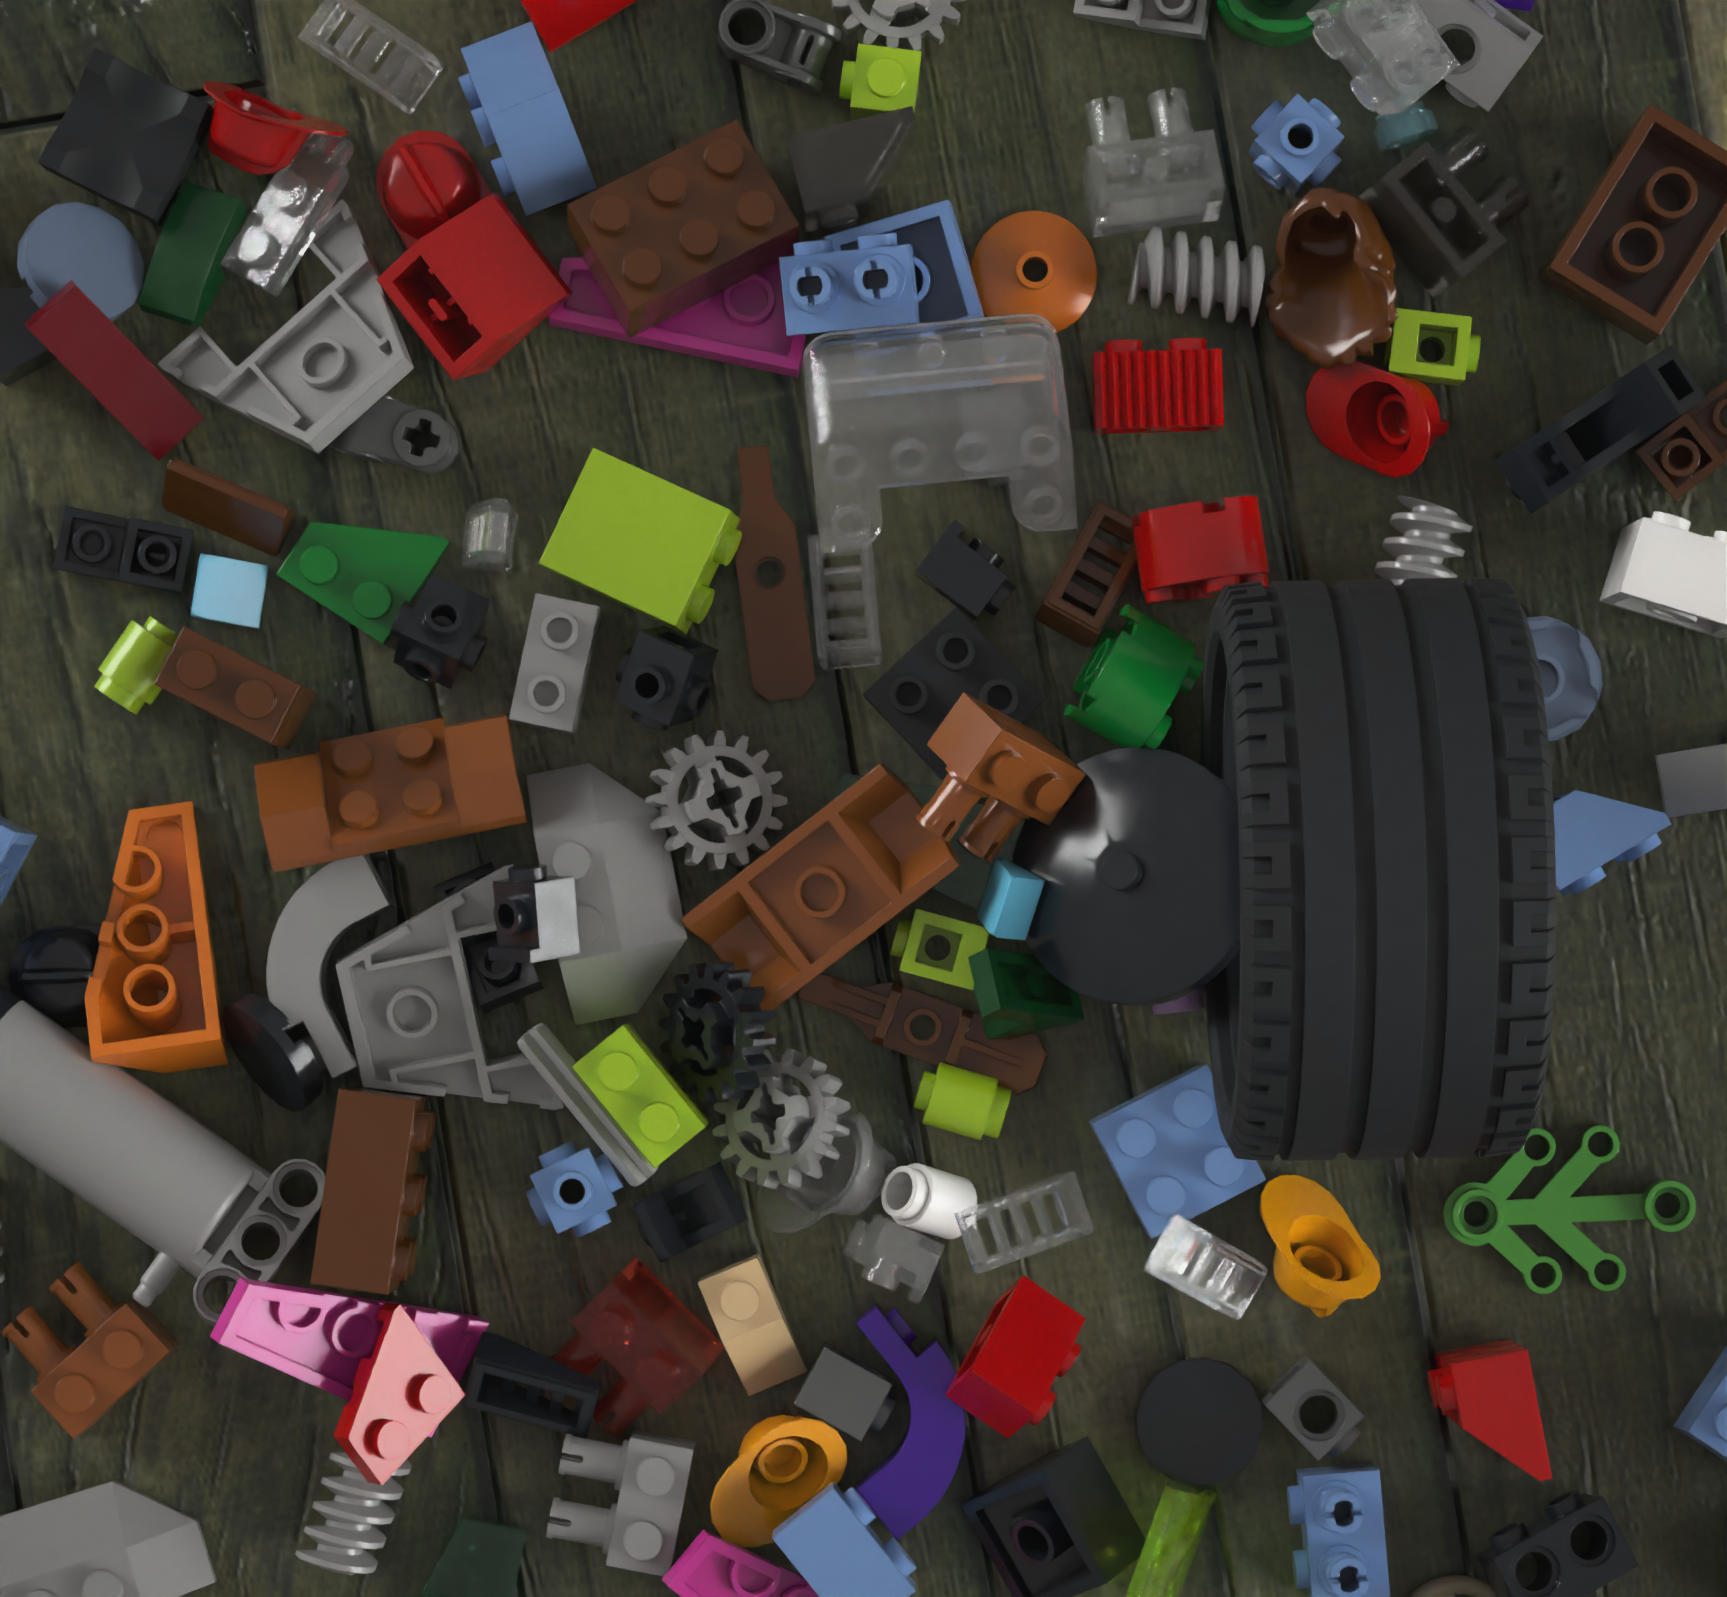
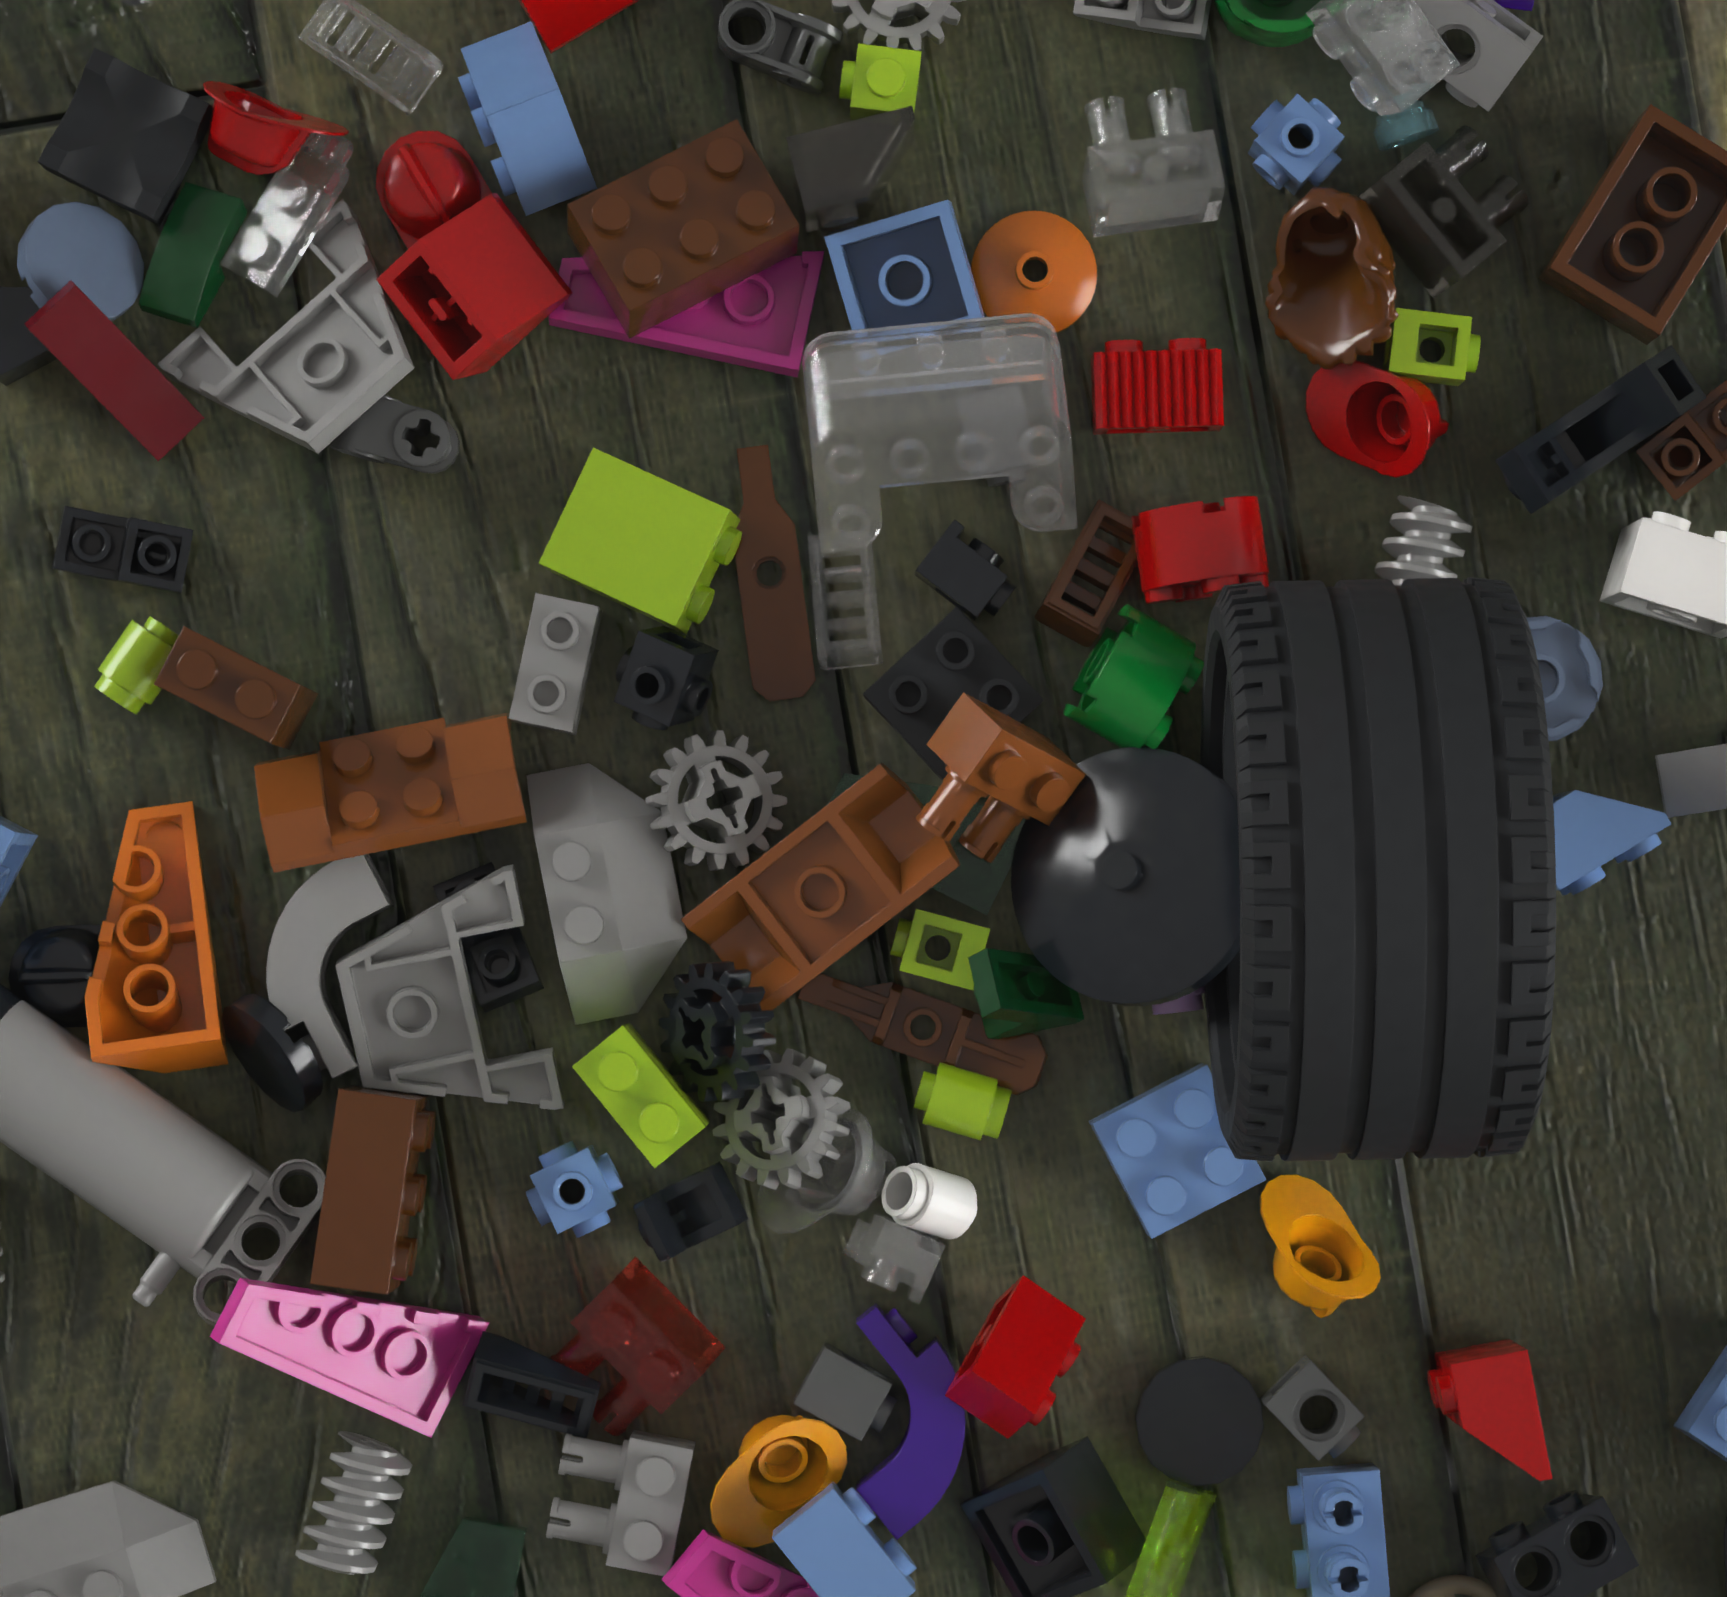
(118, 1353): dark orange brick -> none
(226, 507): reddish brown slope -> none
(229, 591): medium azure slope -> none
(362, 571): green wing -> none
(395, 1398): wing -> none
(440, 632): black brick -> none
(489, 536): clear slope -> none
(534, 916): black brick -> none
(556, 1068): light grey axle -> none
(752, 1324): tan slope -> none
(849, 287): medium blue brick -> none
(1009, 900): medium azure slope -> none
(1069, 1205): clear slope -> none
(1198, 275): light grey piece -> none
(1210, 1270): clear slope -> none
(1556, 1210): bright green plant -> none

